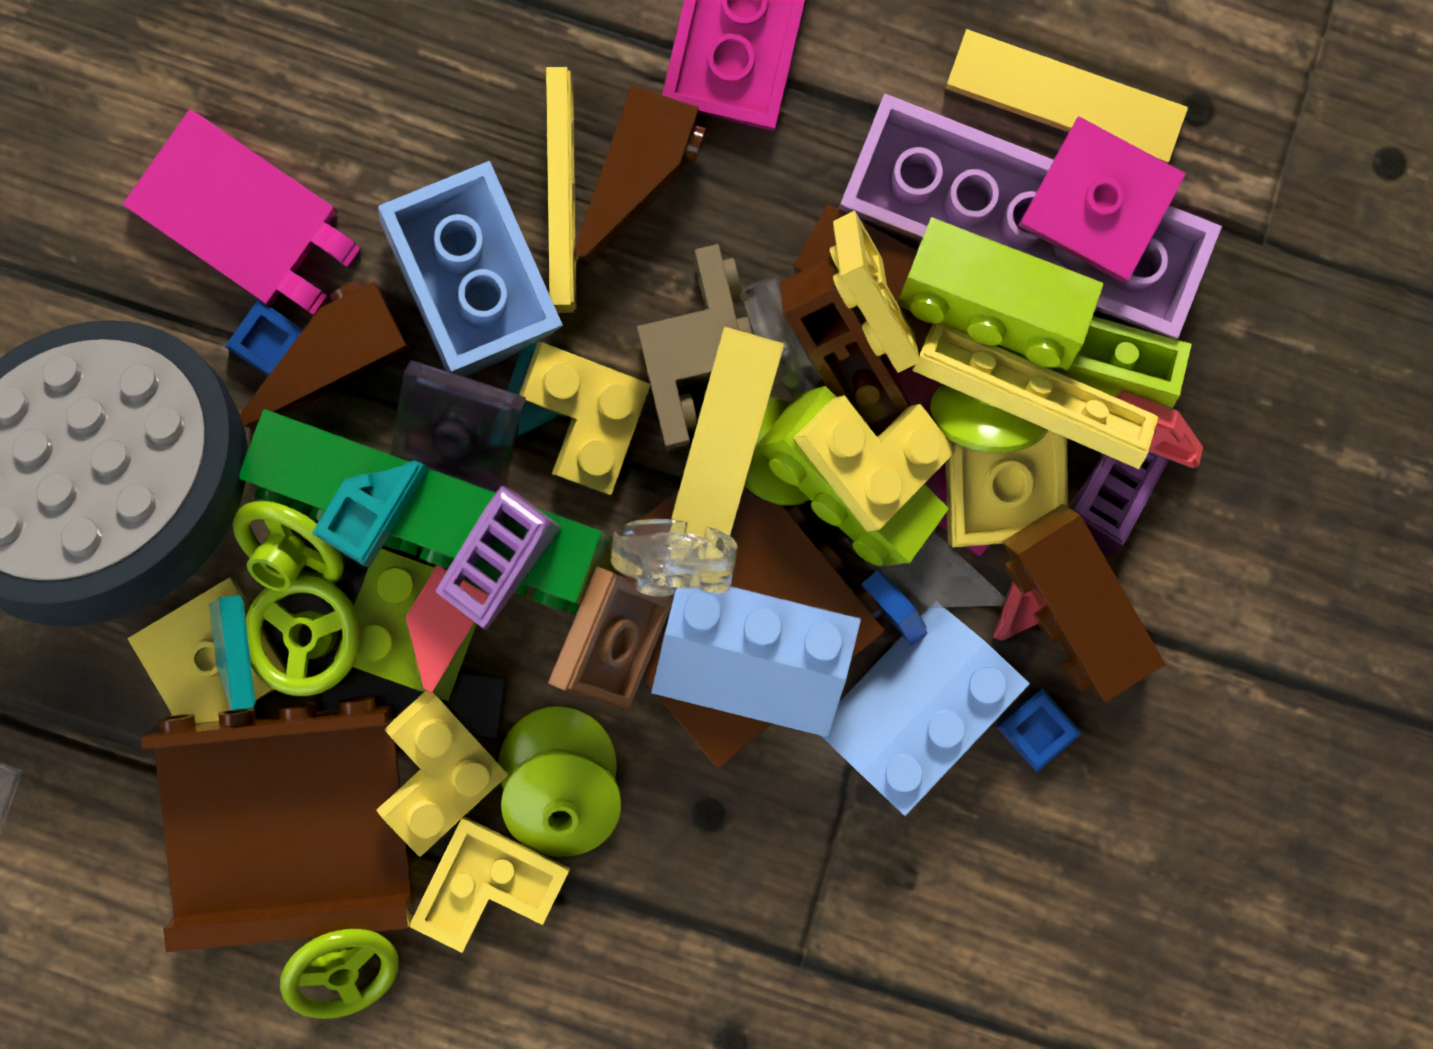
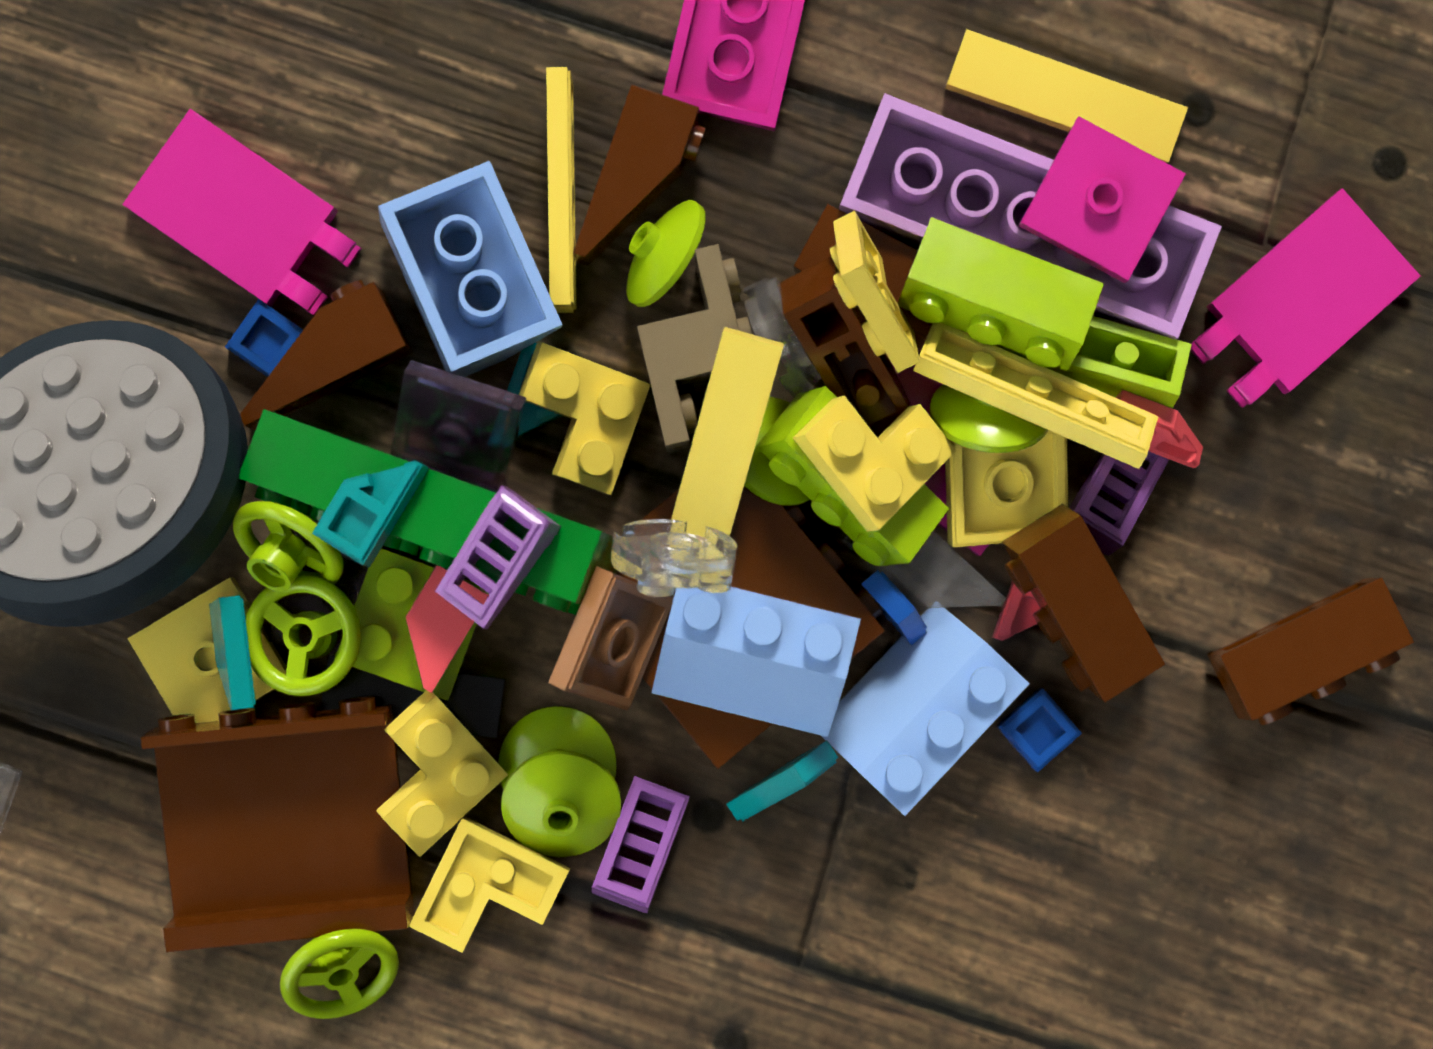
(620, 892): none -> medium lavender slope
(663, 252): none -> lime dish
(783, 781): none -> teal tile
(1306, 298): none -> dark pink tile
(1311, 651): none -> reddish brown brick

